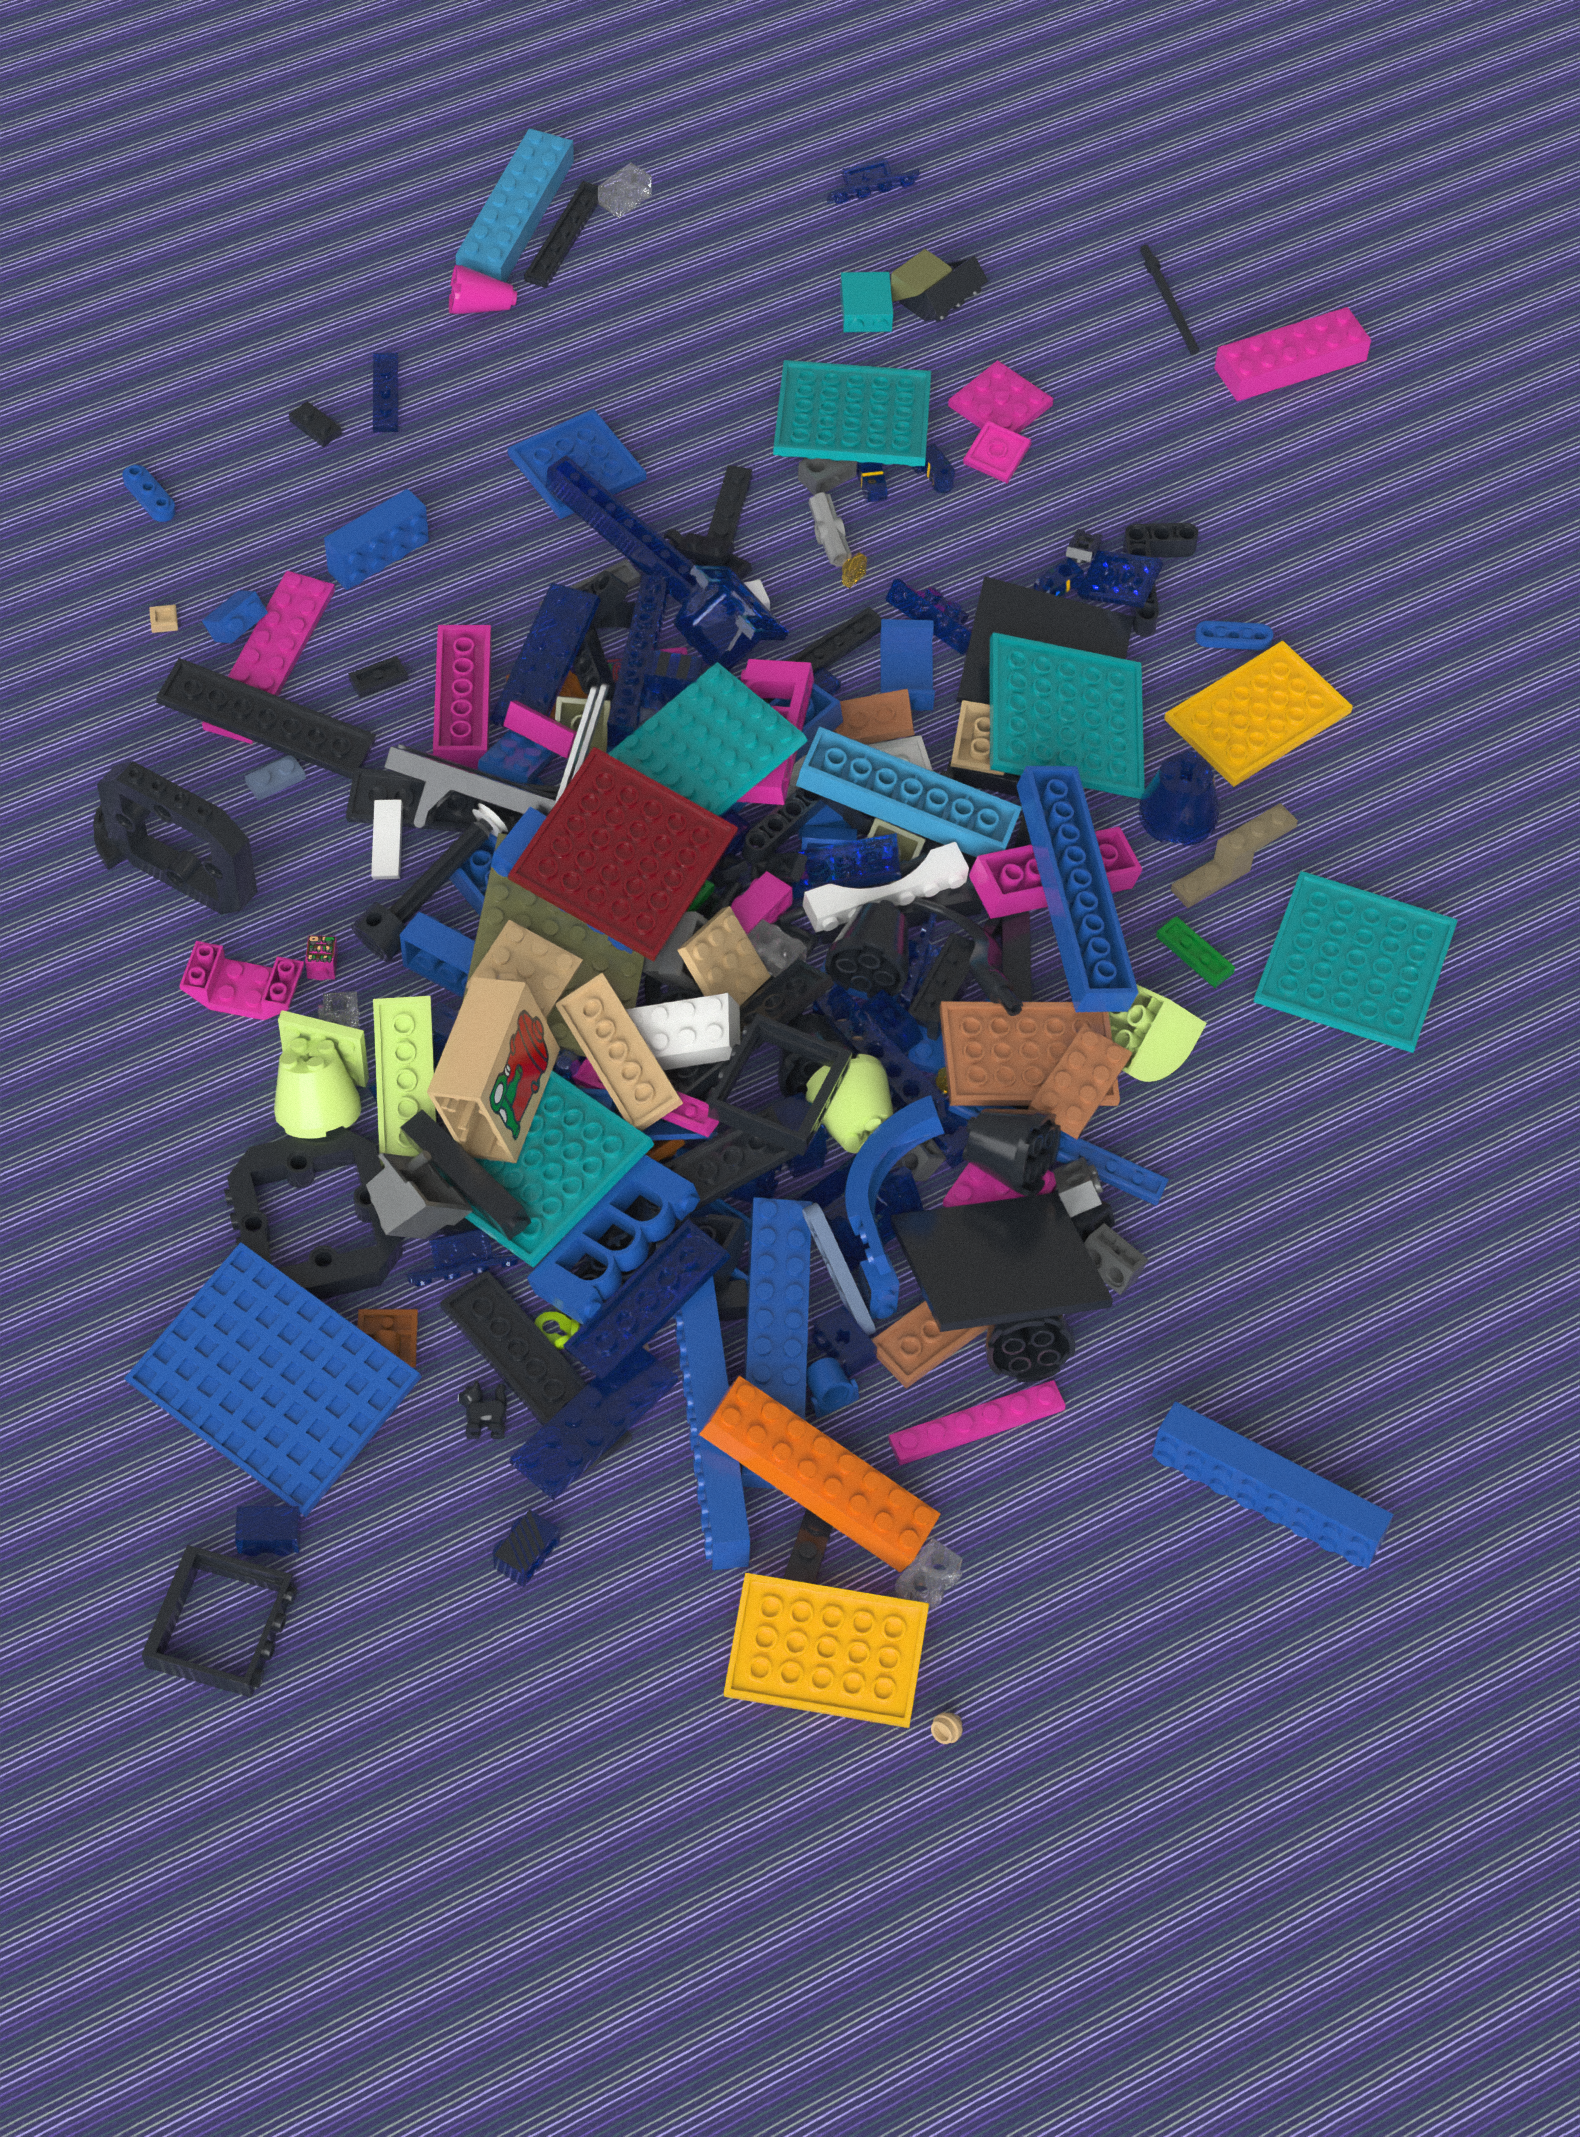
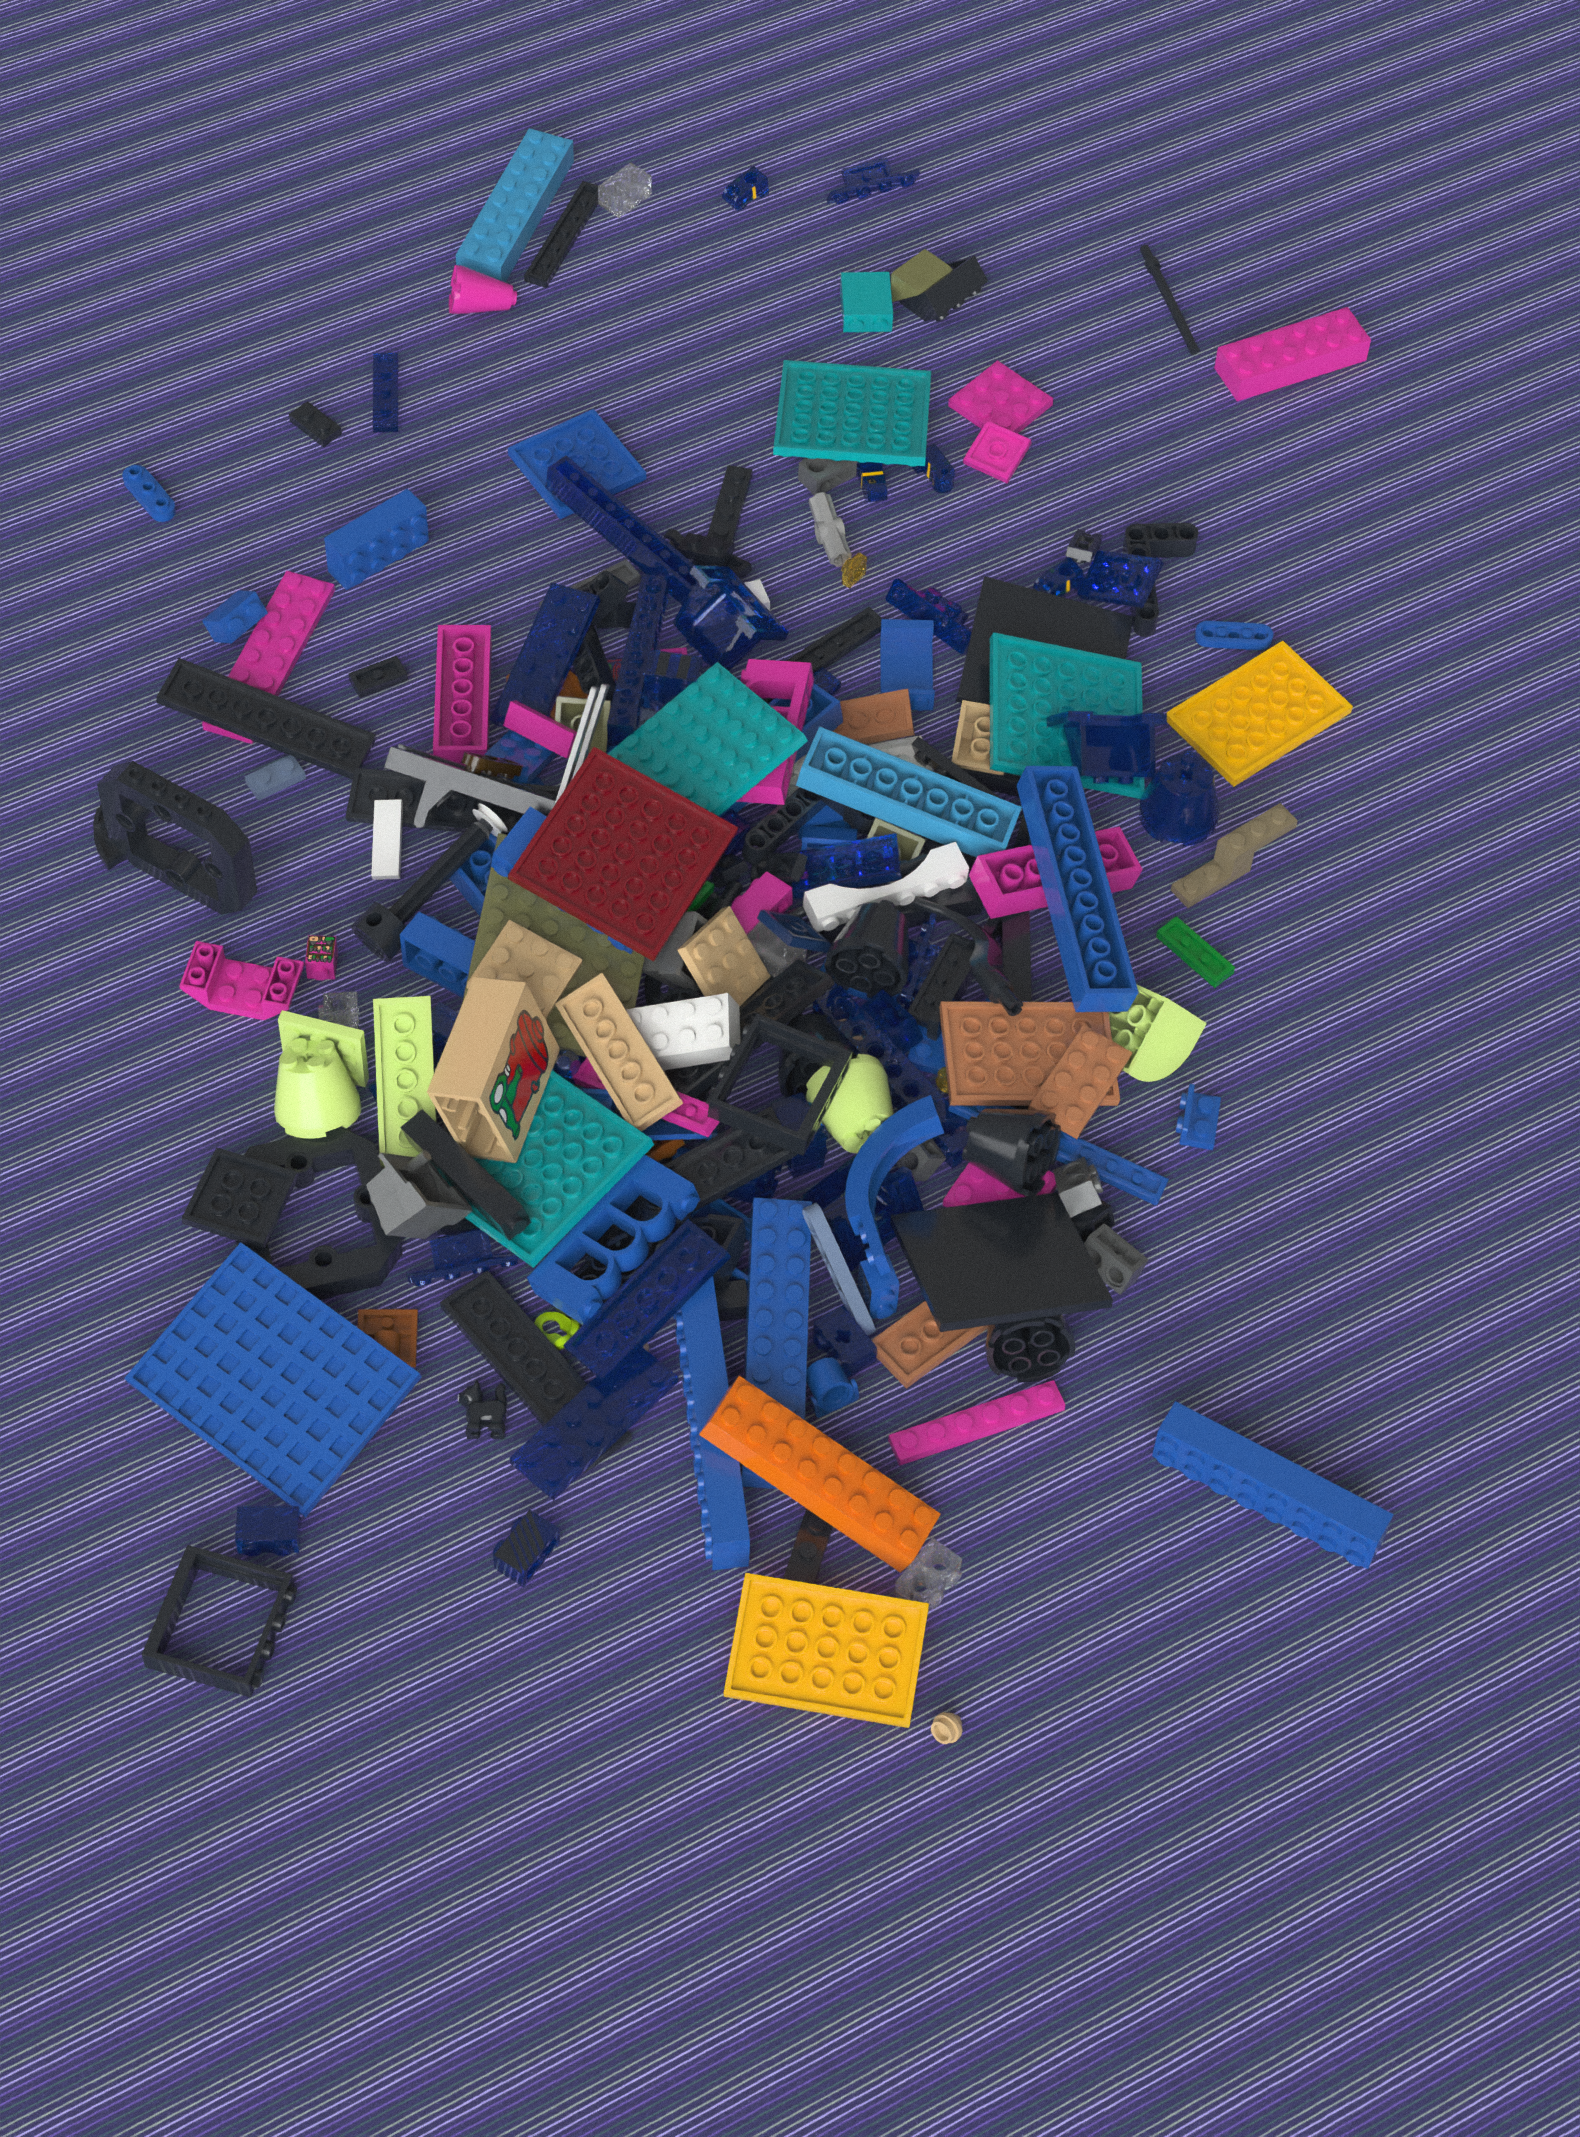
(163, 618): tan tile -> none
(240, 1198): none -> black plate
(491, 765): none -> dark brown plate
(746, 188): none -> clear blue leg
(794, 931): none -> dark blue tile
(927, 755): none -> black plate
(1110, 744): none -> clear blue windscreen
(1199, 1119): none -> blue bracket
(1356, 961): teal plate -> none

